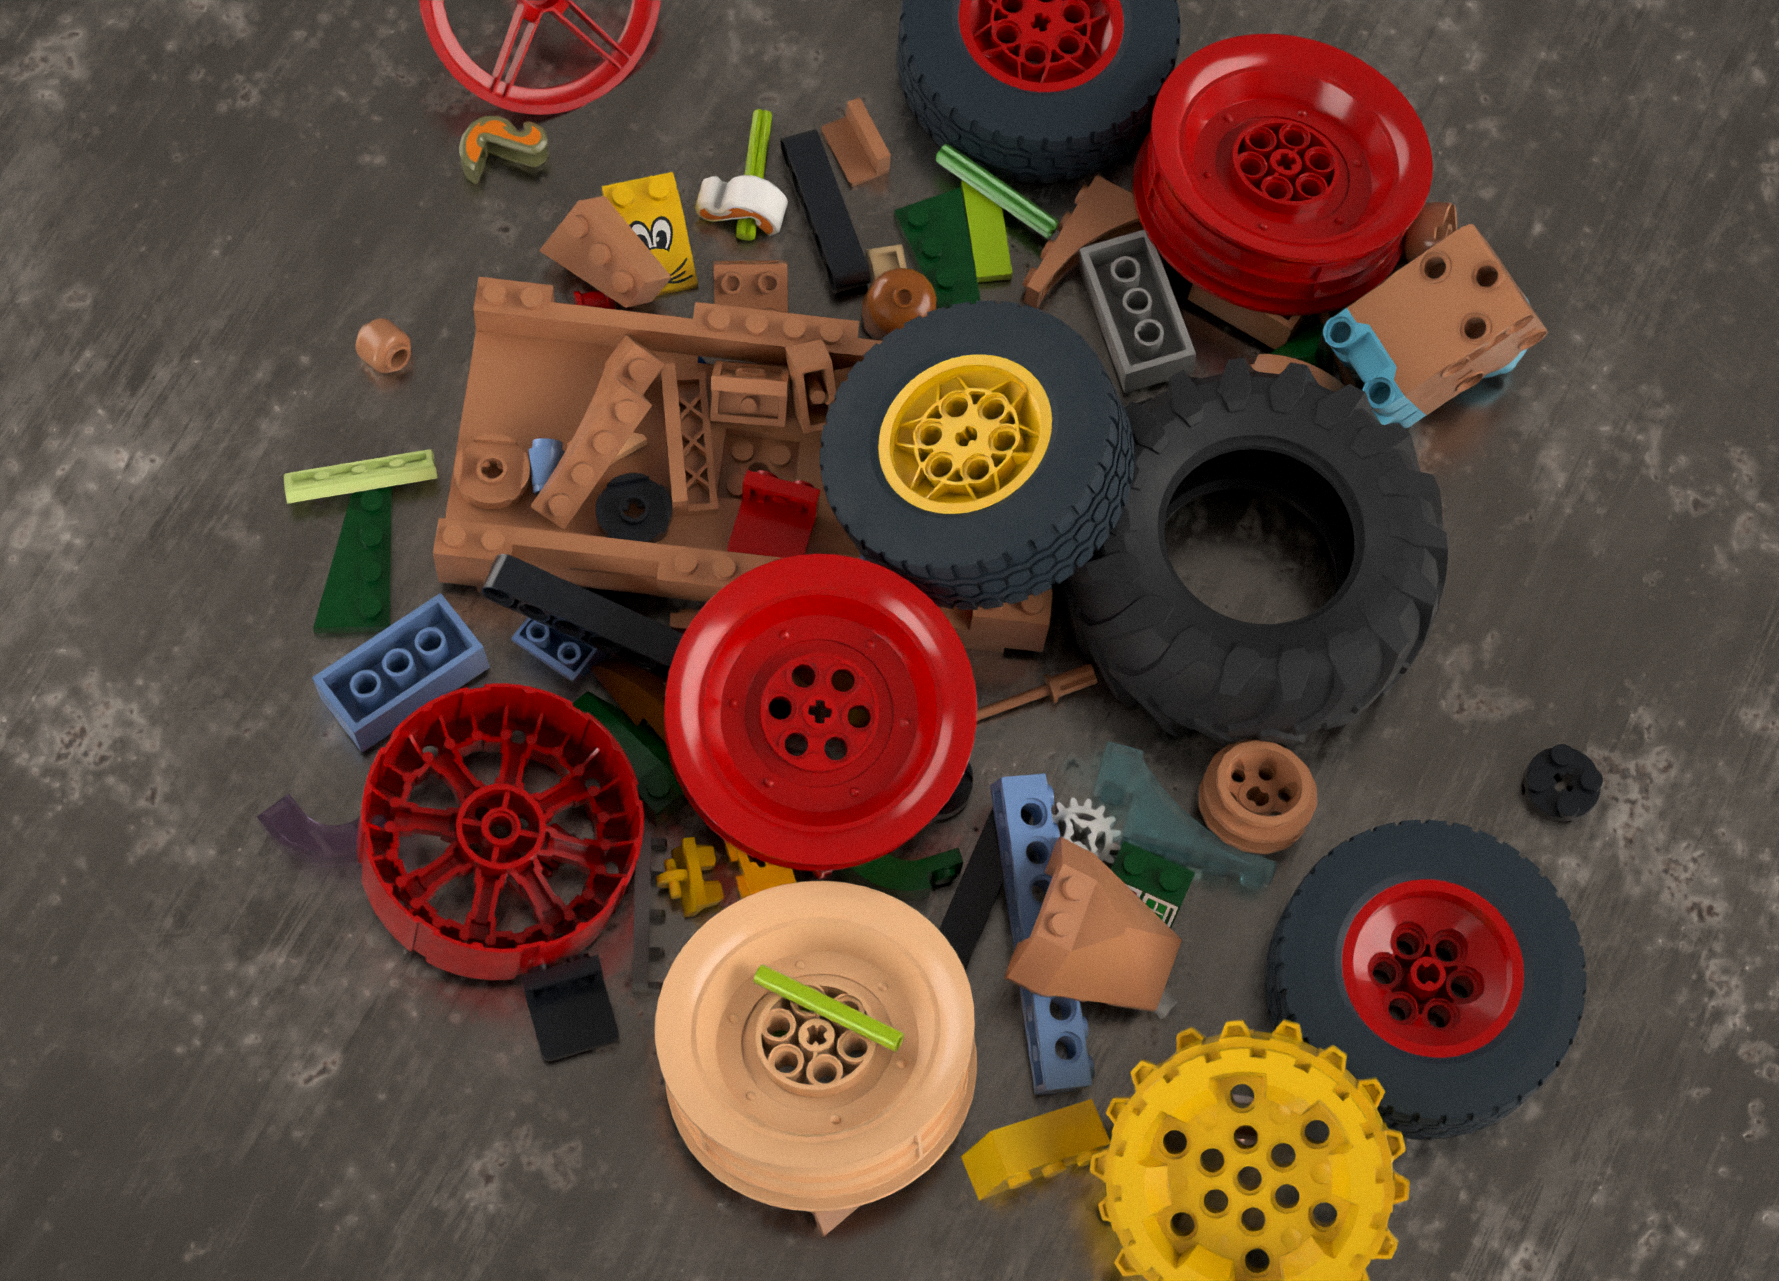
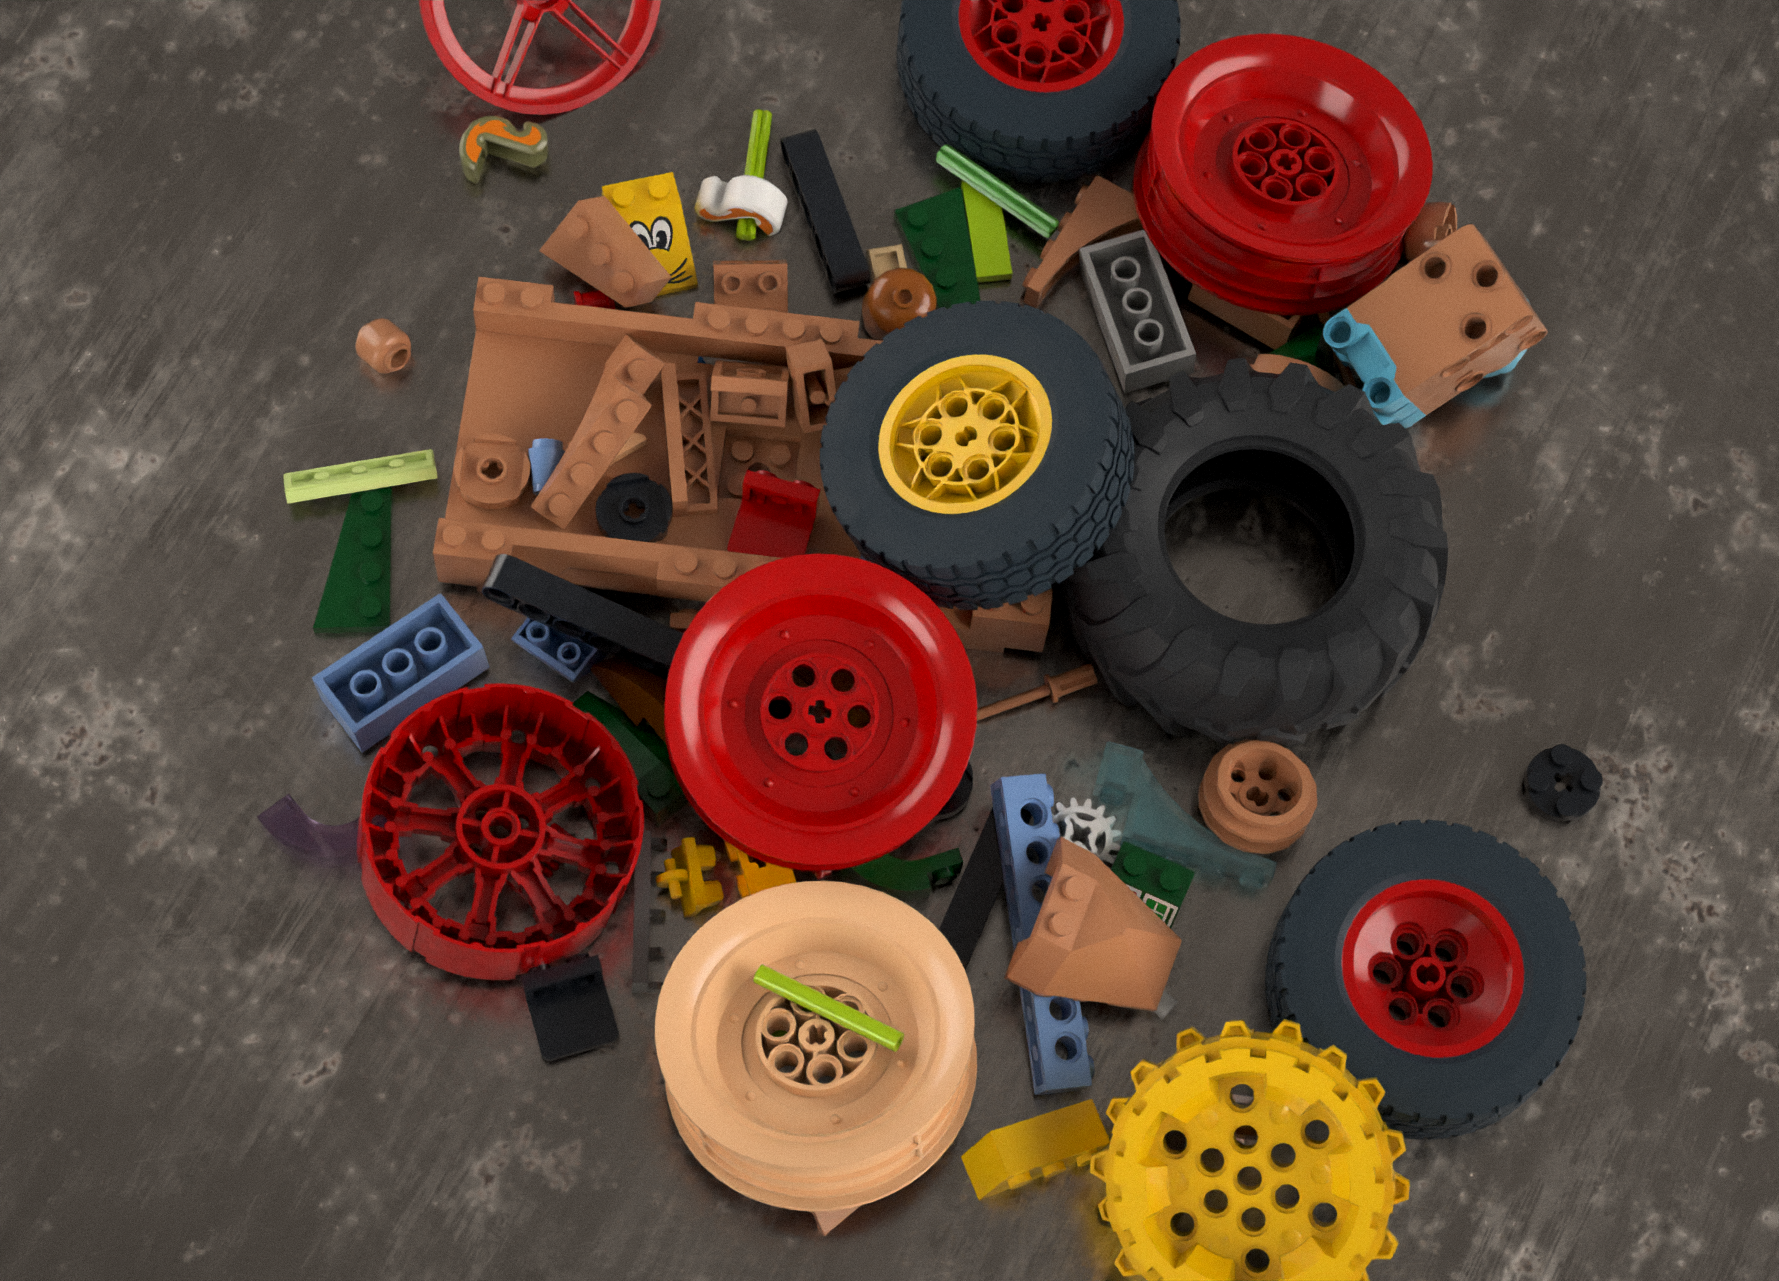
(857, 145): nougat panel -> none

